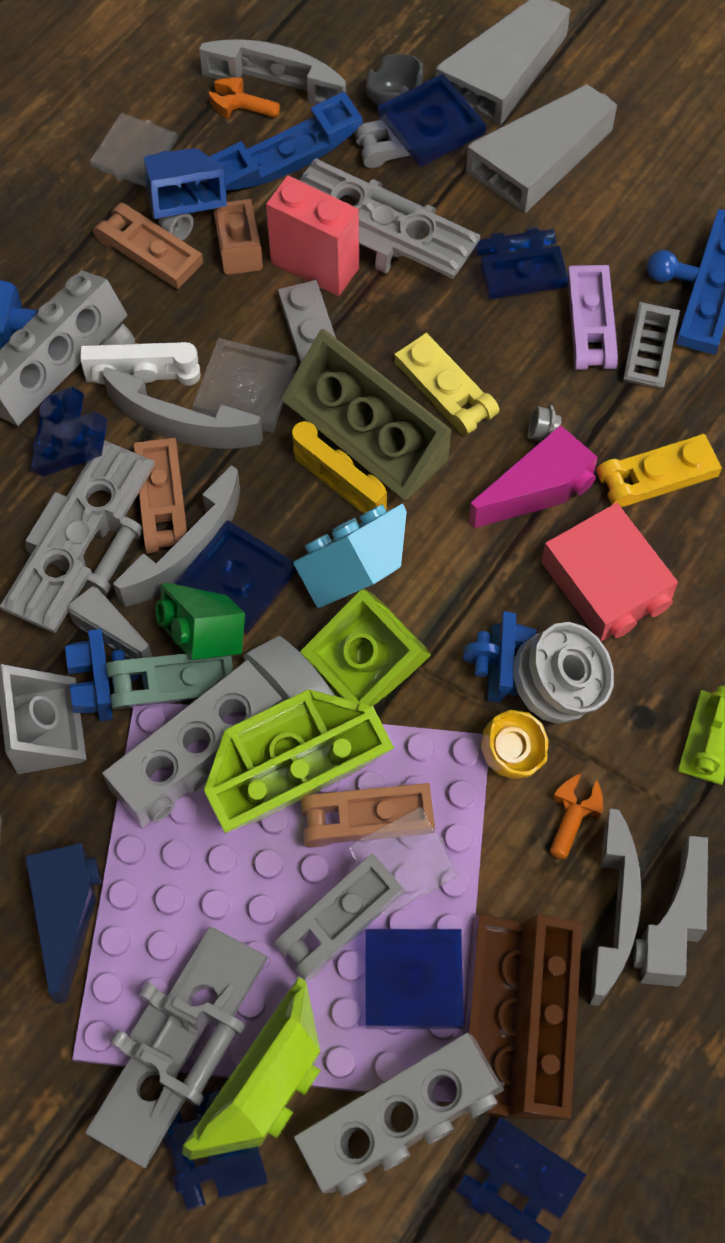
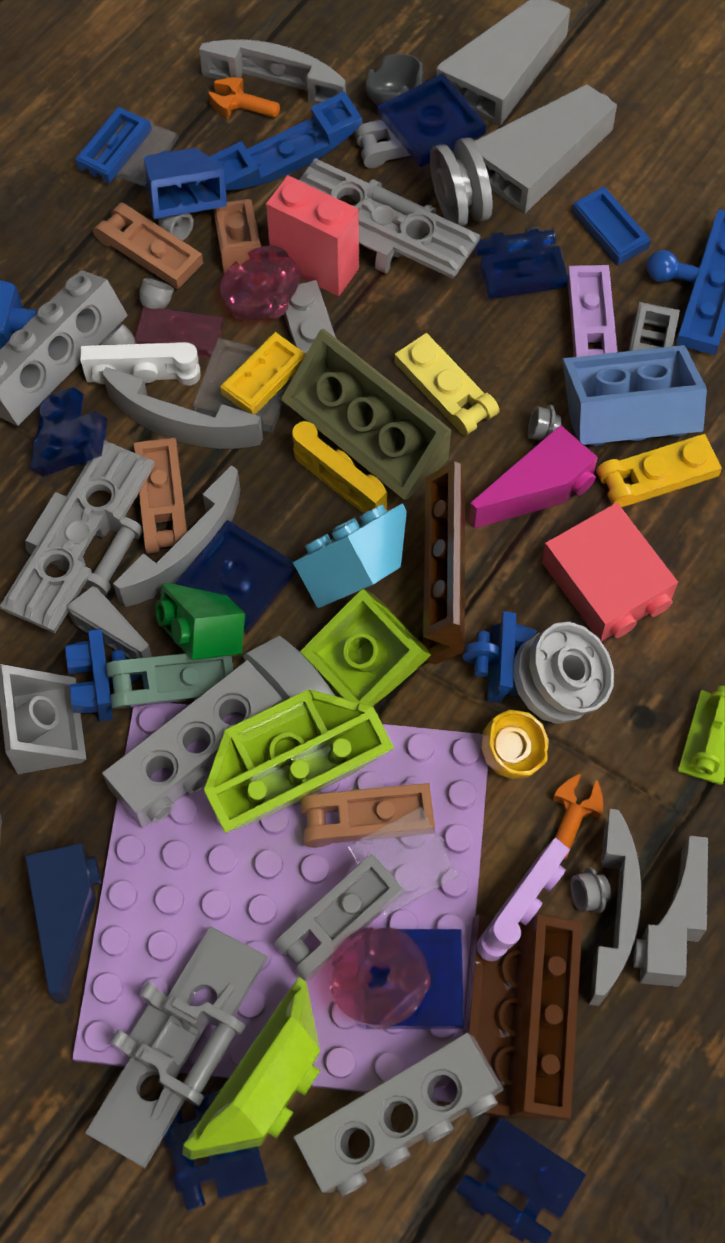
(119, 147): none -> blue tile
(155, 293): none -> light grey hinge
(174, 326): none -> clear pink plate
(261, 284): none -> clear pink plate
(263, 374): none -> yellow plate
(407, 977): none -> clear pink plate
(444, 564): none -> reddish brown slope
(461, 182): none -> light grey wheel
(522, 902): none -> lavender plate
(590, 891): none -> light grey plate
(610, 225): none -> blue tile
(634, 395): none -> medium blue slope

